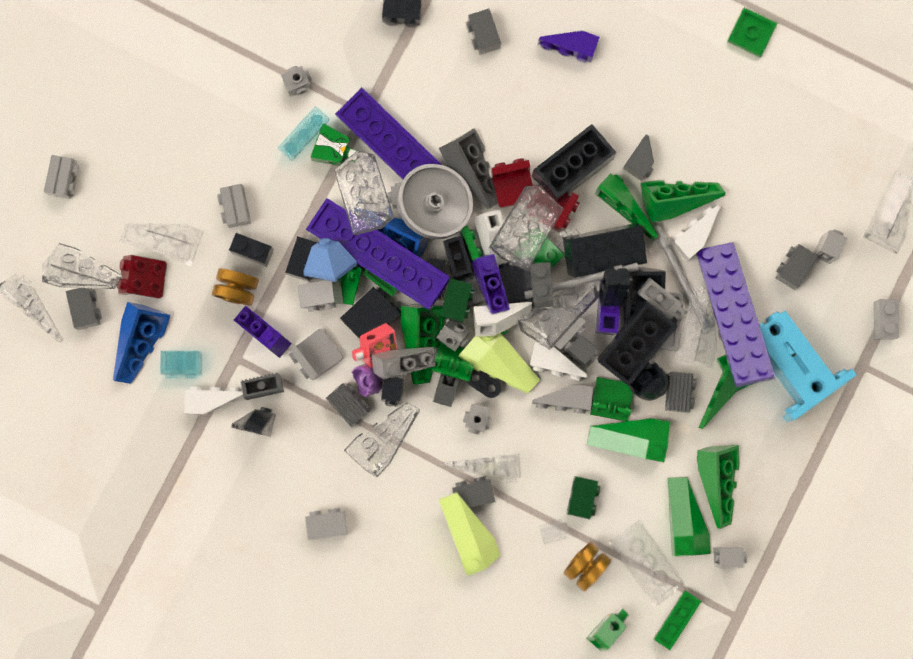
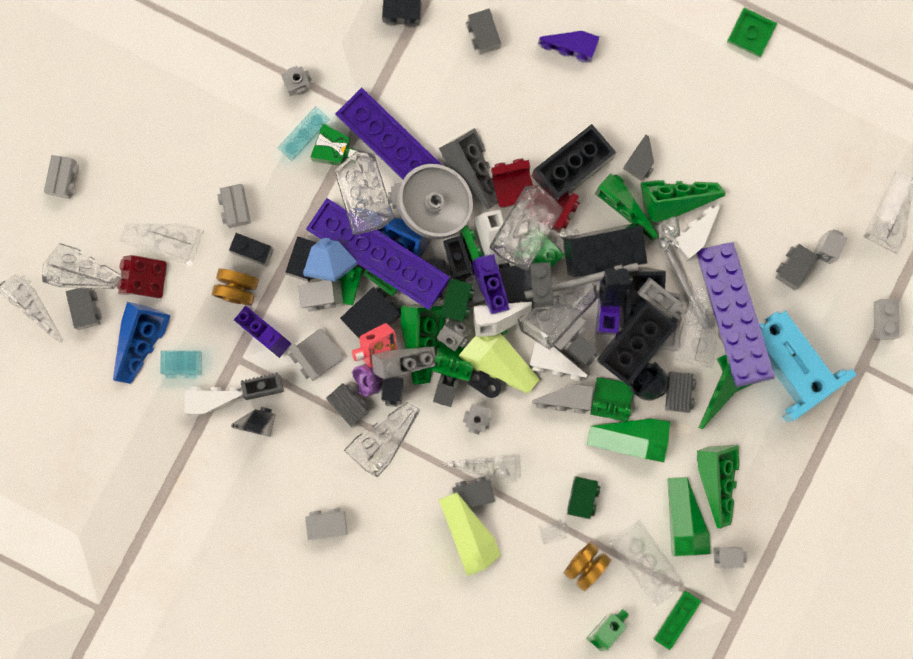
(668, 231): none -> clear plate

